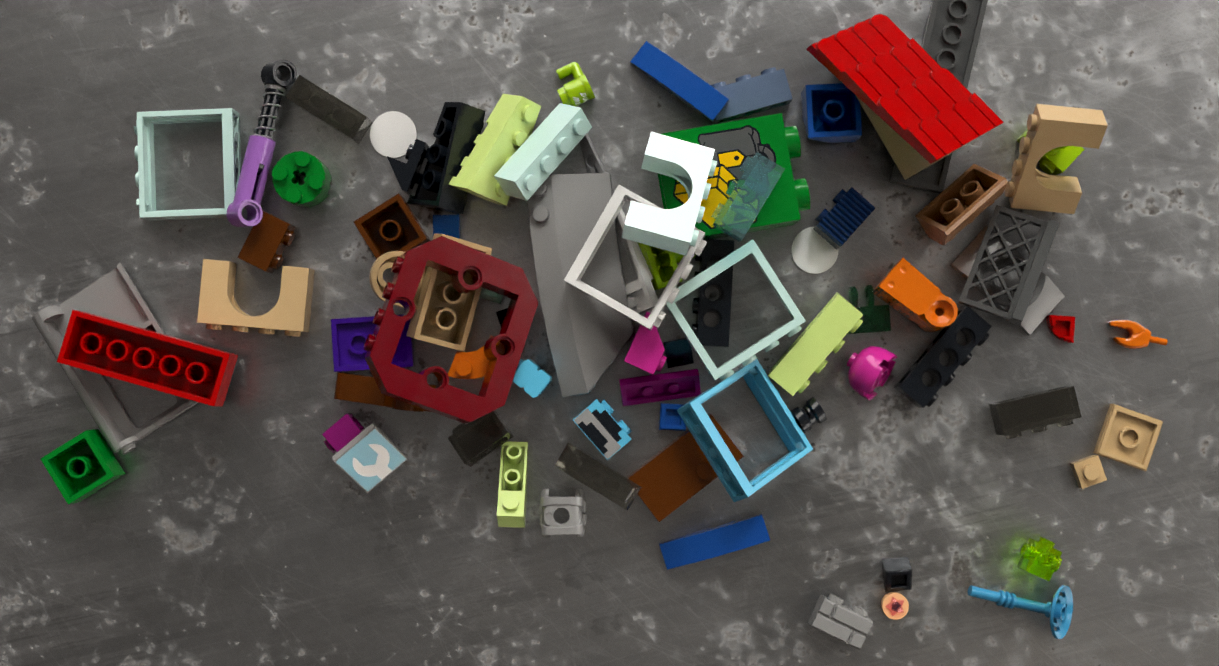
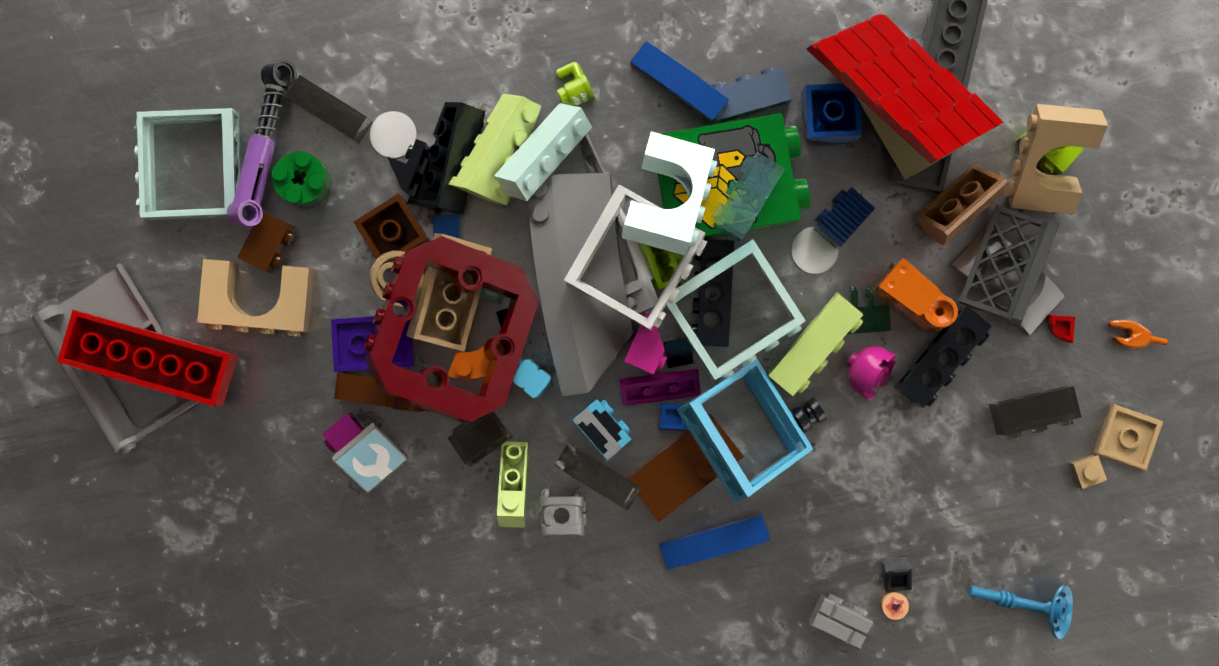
(82, 466): green brick -> none
(1040, 558): clear neon green brick -> none

